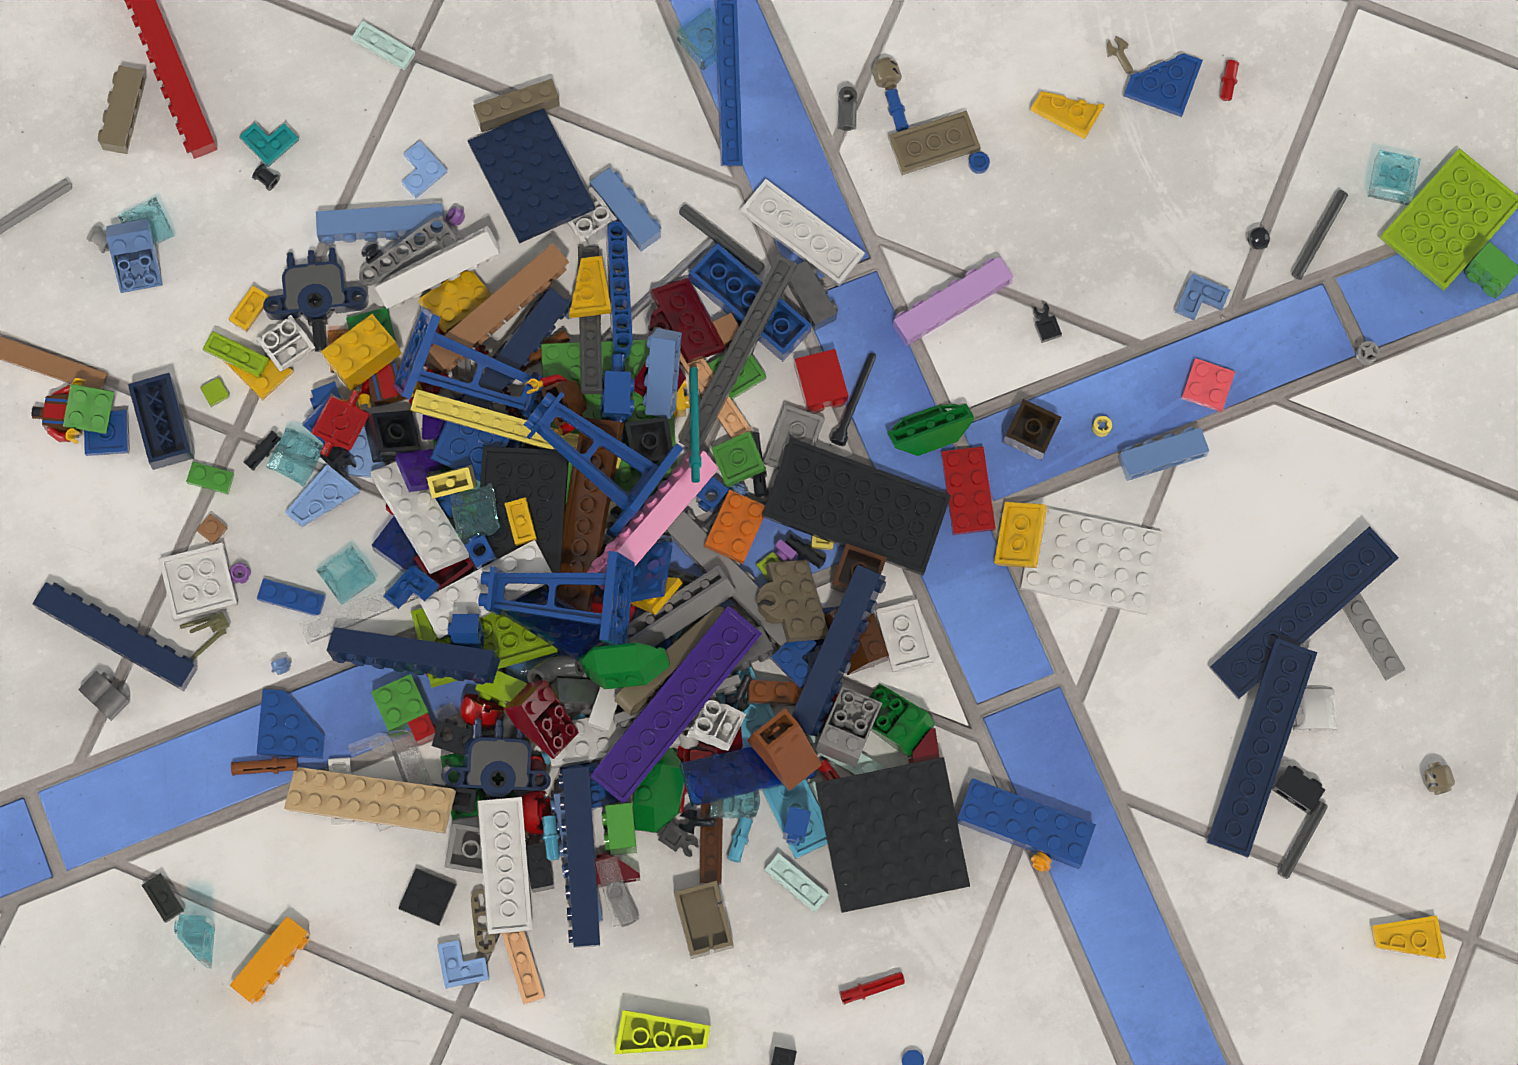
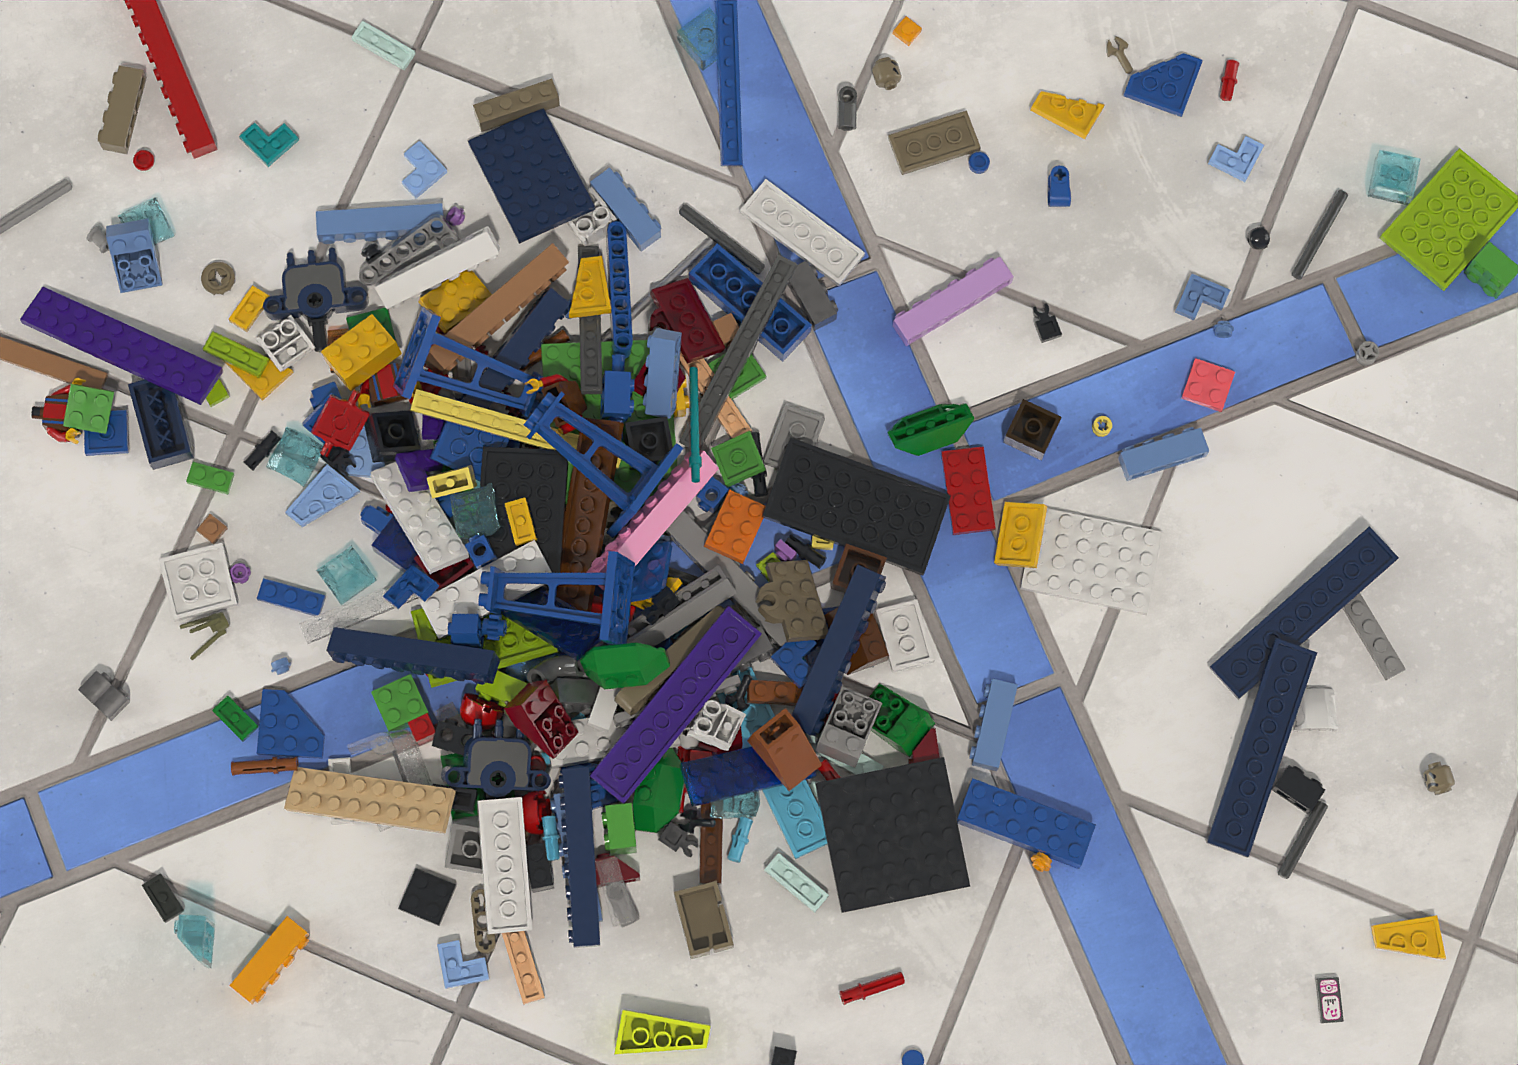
(115, 636): dark blue brick -> none
(122, 345): none -> dark purple plate
(143, 160): none -> red plate
(223, 270): none -> dark tan gear
(235, 718): none -> green plate
(266, 177): black bush -> none
(375, 518): none -> blue brick
(494, 627): none -> blue gear
(662, 605): none -> black plate
(796, 826): blue brick -> none
(821, 381): red brick -> none
(839, 436): black piece -> none
(896, 110): blue pin -> none
(907, 31): none -> light orange plate
(994, 724): none -> medium blue brick
(1059, 190): none -> blue piece
(1223, 329): none -> medium blue plate
(1240, 163): none -> light blue plate
(1329, 1000): none -> tile

